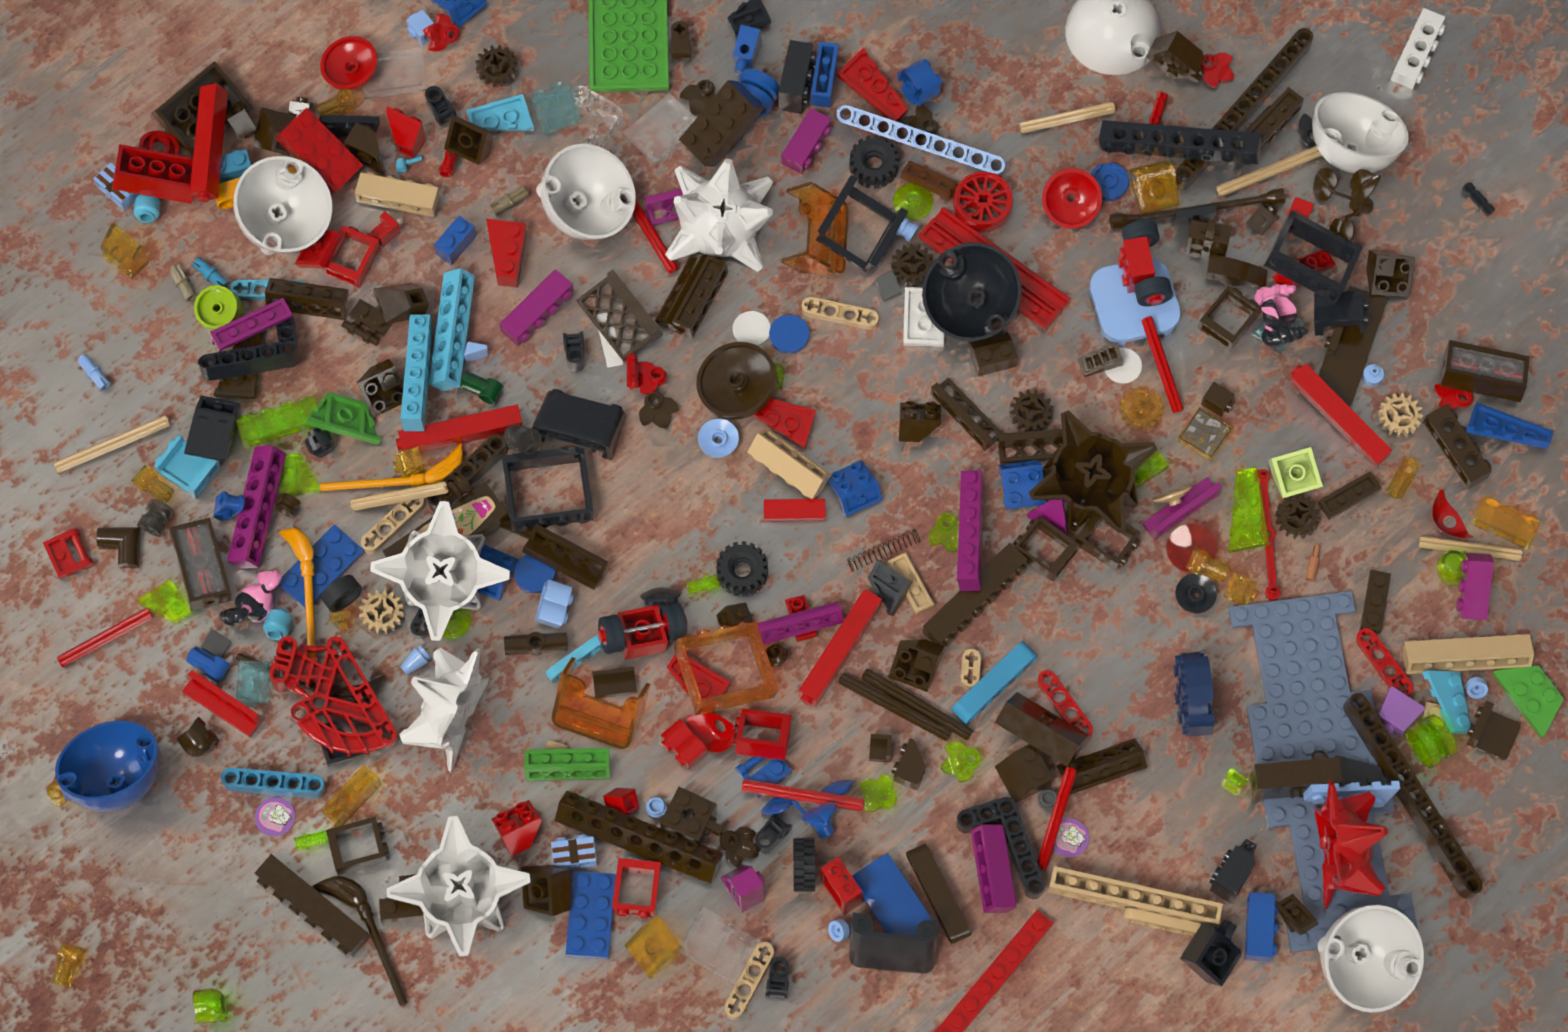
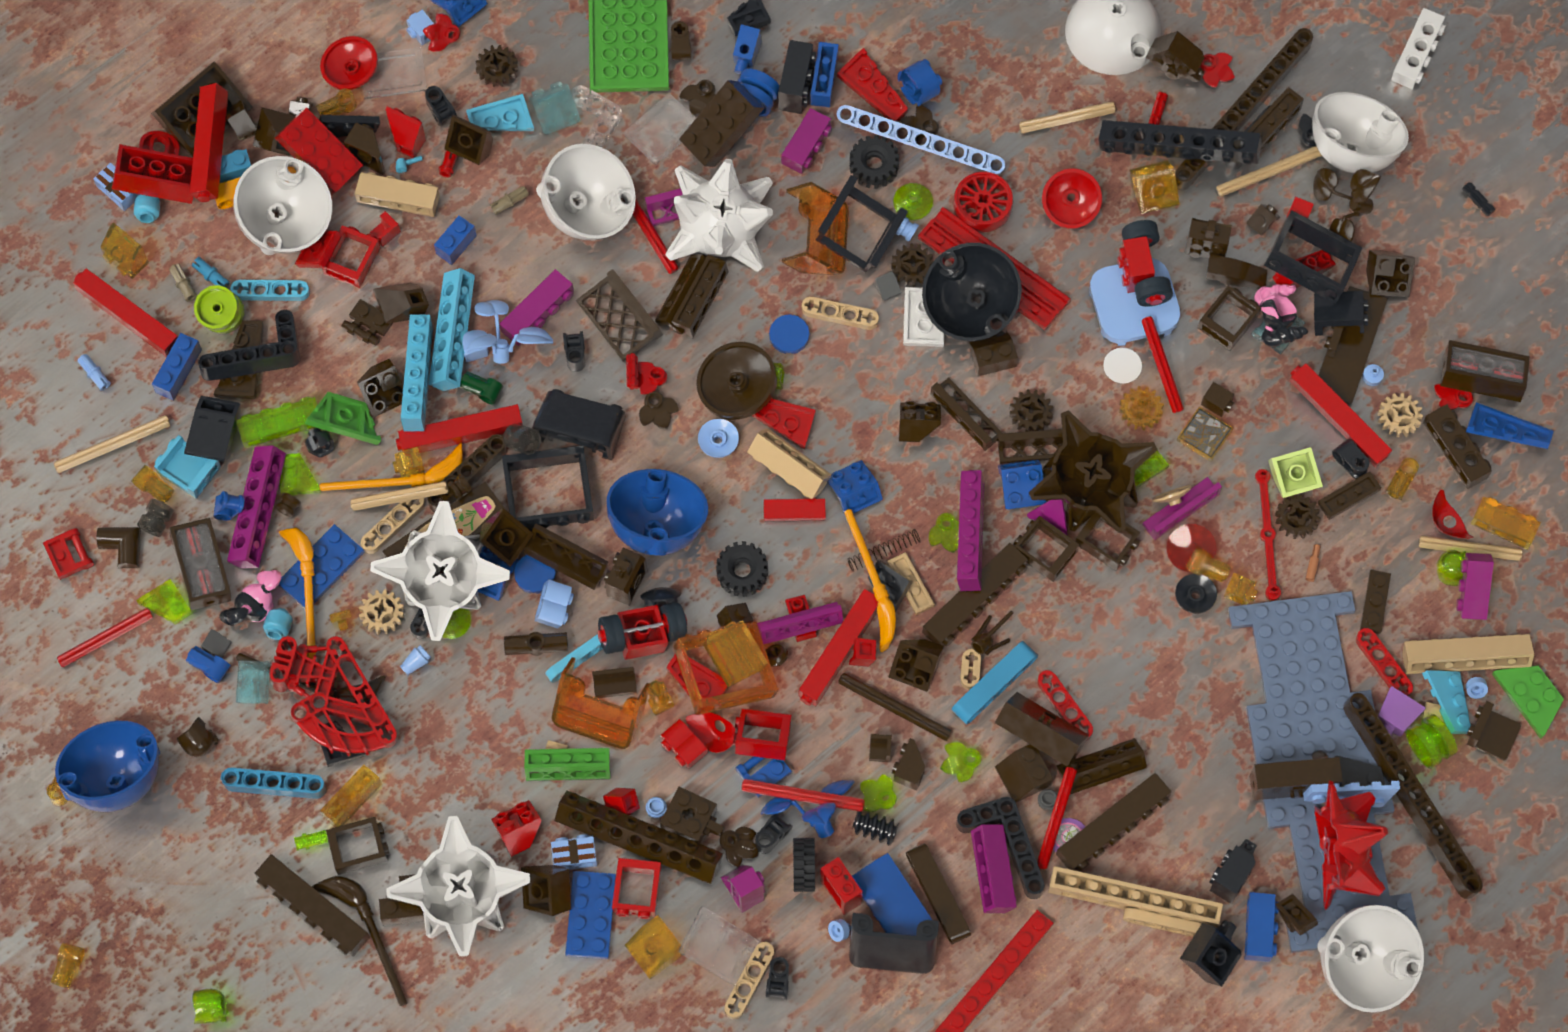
(125, 311): none -> red brick
(176, 366): none -> blue brick
(222, 704): red fence -> none
(250, 324): magenta fence -> none
(274, 816): sticker -> none
(308, 295): dark brown fence -> none
(341, 593): black tyre -> none
(446, 703): white piece -> none
(480, 339): none -> light blue plant
(504, 536): none -> dark brown slope
(507, 249): red wedge -> none
(611, 356): white sticker -> none
(625, 576): none -> dark brown hinge
(659, 523): none -> blue piece
(659, 698): none -> clear yellow piece
(702, 584): clear neon green pin -> none
(735, 653): none -> clear yellow brick
(751, 328): white sticker -> none
(863, 652): none -> red panel
(875, 827): none -> black piece
(885, 607): none -> light orange piece
(917, 704): dark brown axle -> none
(929, 180): reddish brown plate -> none
(983, 642): none -> dark brown plant
(1105, 351): dark brown slope -> none
(1112, 180): blue tile -> none
(1113, 823): none -> dark brown brick
(1185, 216): black plate -> none
(1194, 693): dark blue piece -> none
(1234, 782): clear neon green brick -> none
(1248, 513): clear neon green wing -> none
(1273, 197): dark brown hose -> none
(1349, 457): none -> black piece

